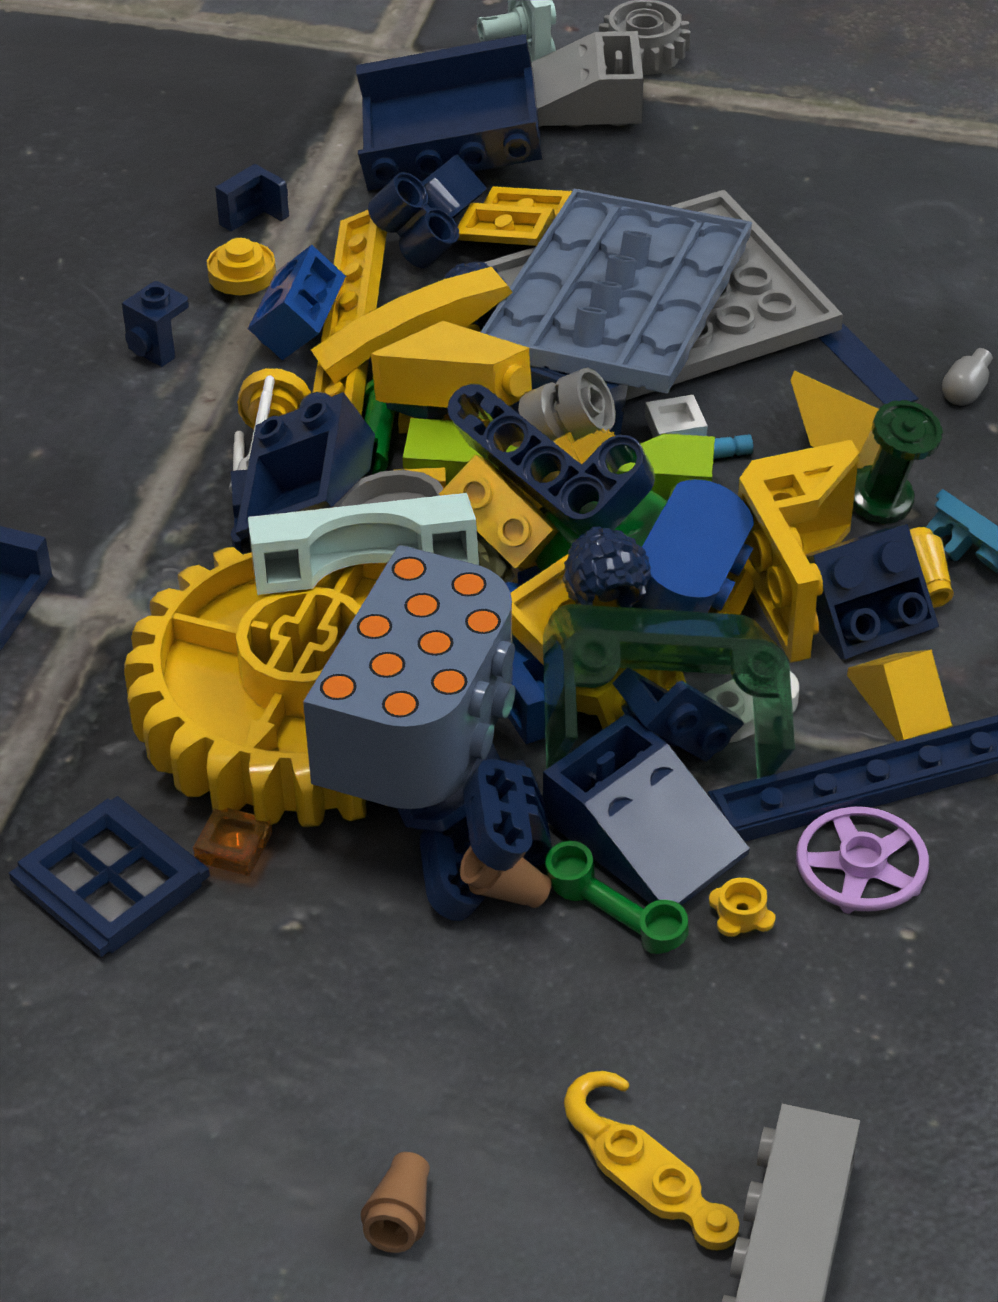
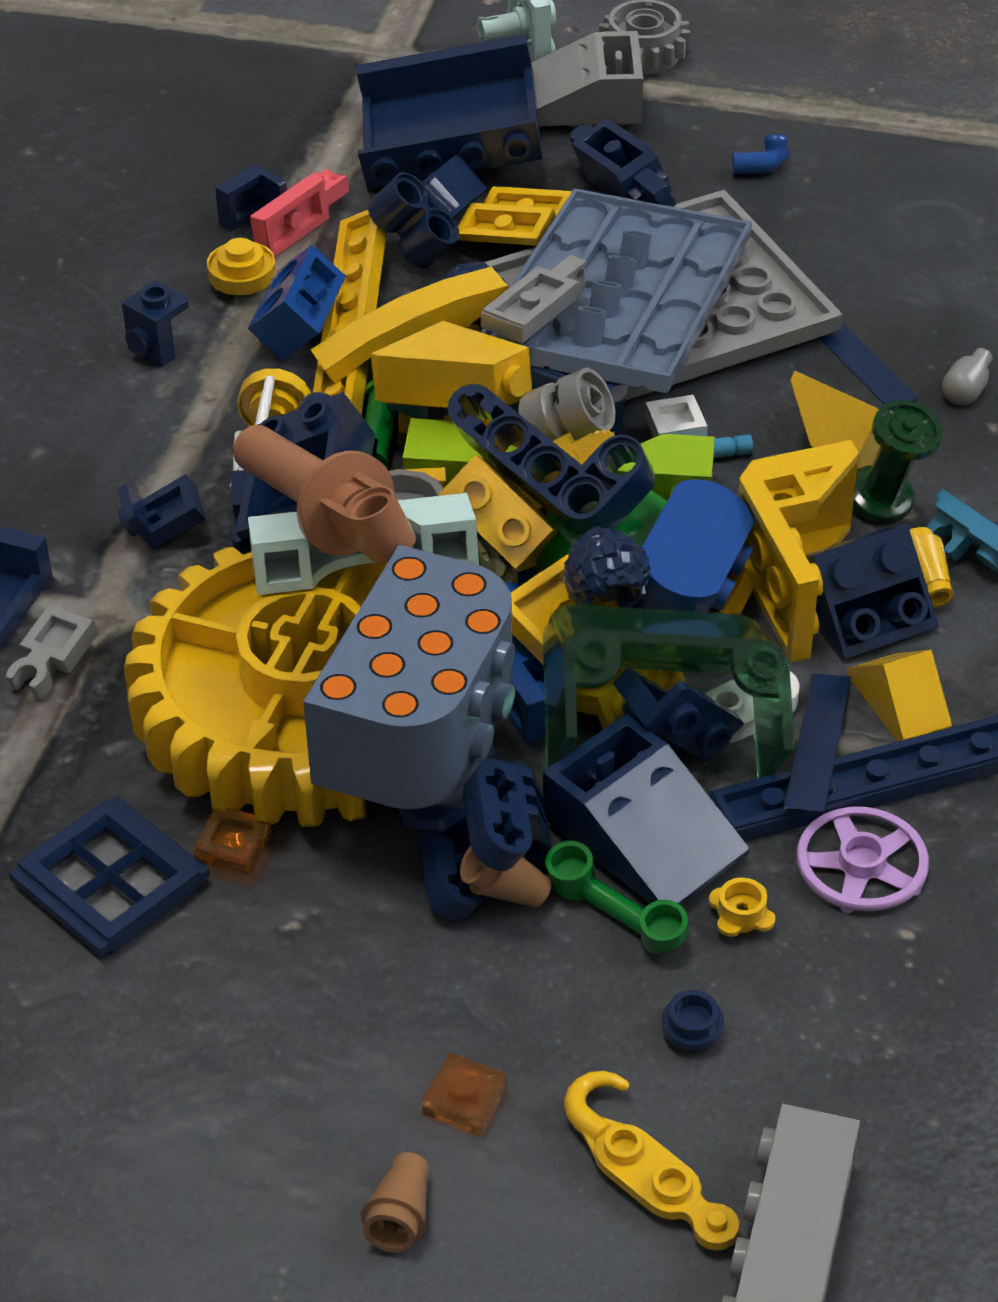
(51, 644): none -> light grey plate
(162, 514): none -> dark blue bracket
(297, 210): none -> coral hinge
(341, 500): none -> nougat piece
(464, 1094): none -> clear orange plate
(535, 300): none -> light grey hinge
(620, 163): none -> dark blue hinge
(693, 1020): none -> dark blue plate
(762, 162): none -> blue arm
(817, 743): none -> dark blue sticker

